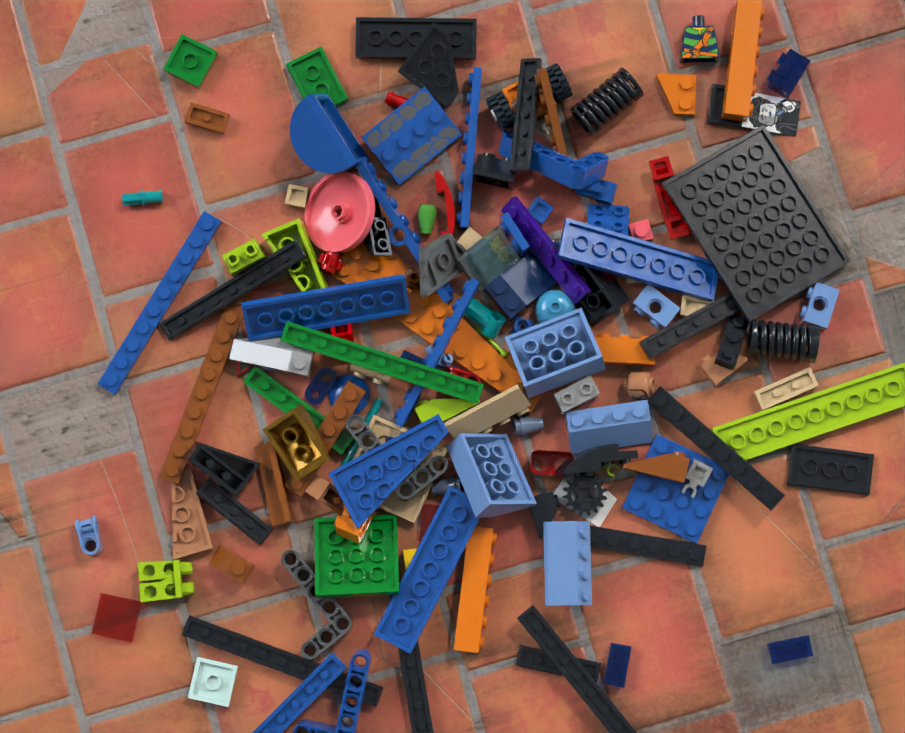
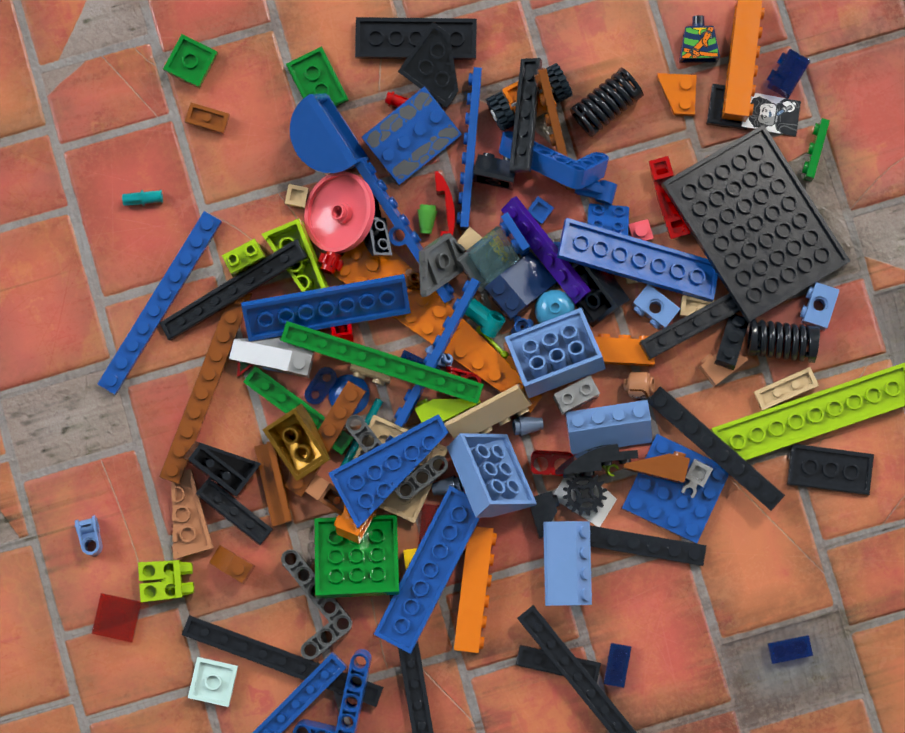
(815, 149): none -> green plate

